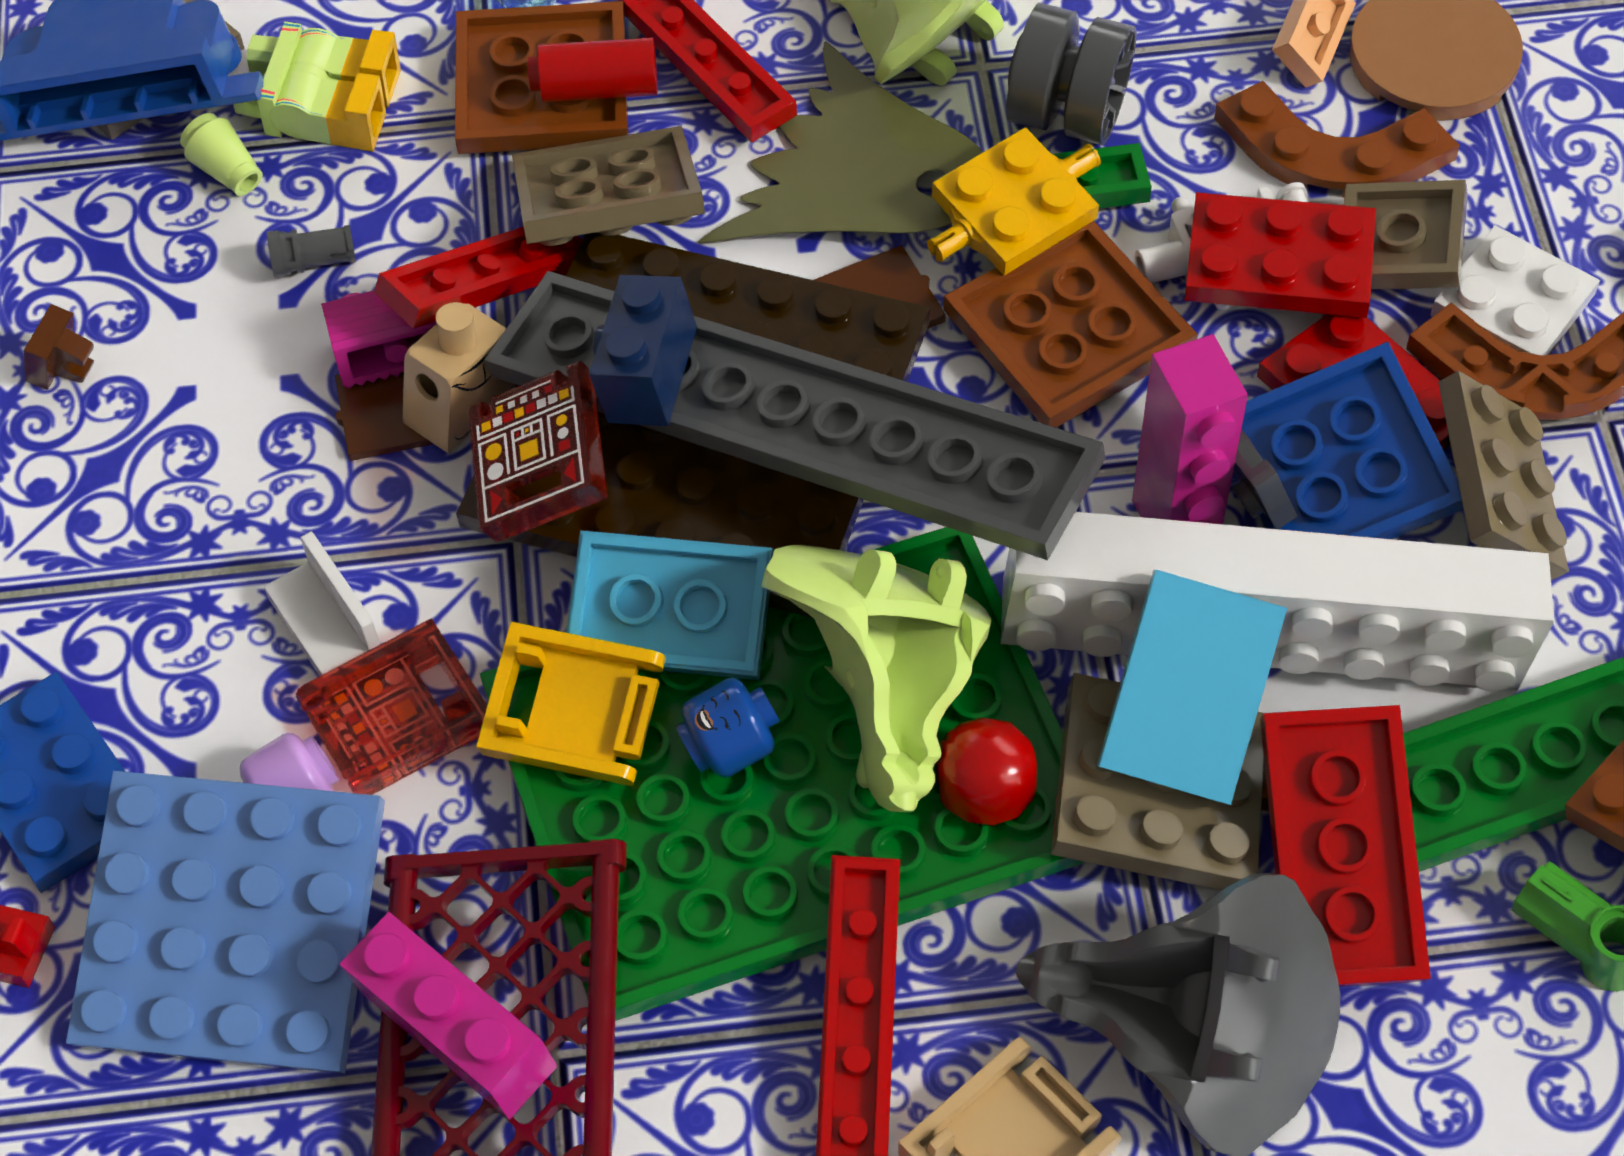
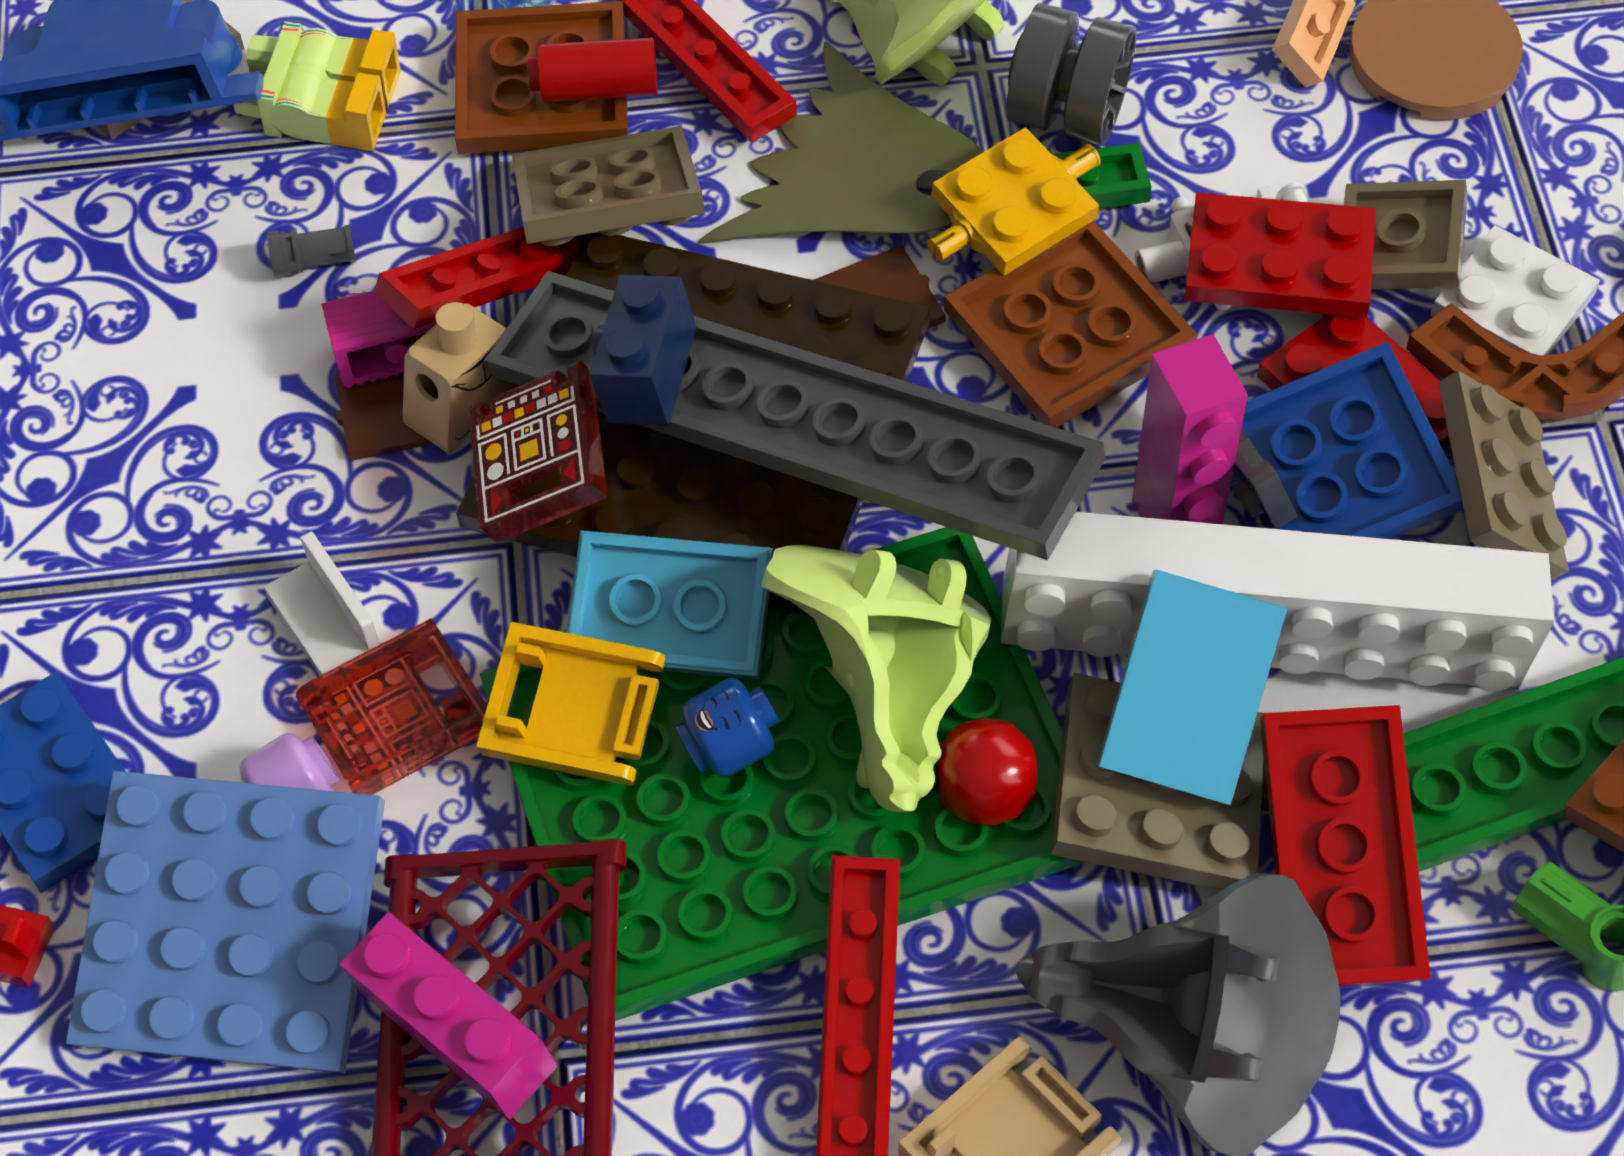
(57, 350): reddish brown tile -> none
(220, 153): yellowish green cone -> none
(1297, 153): dark orange plate -> none

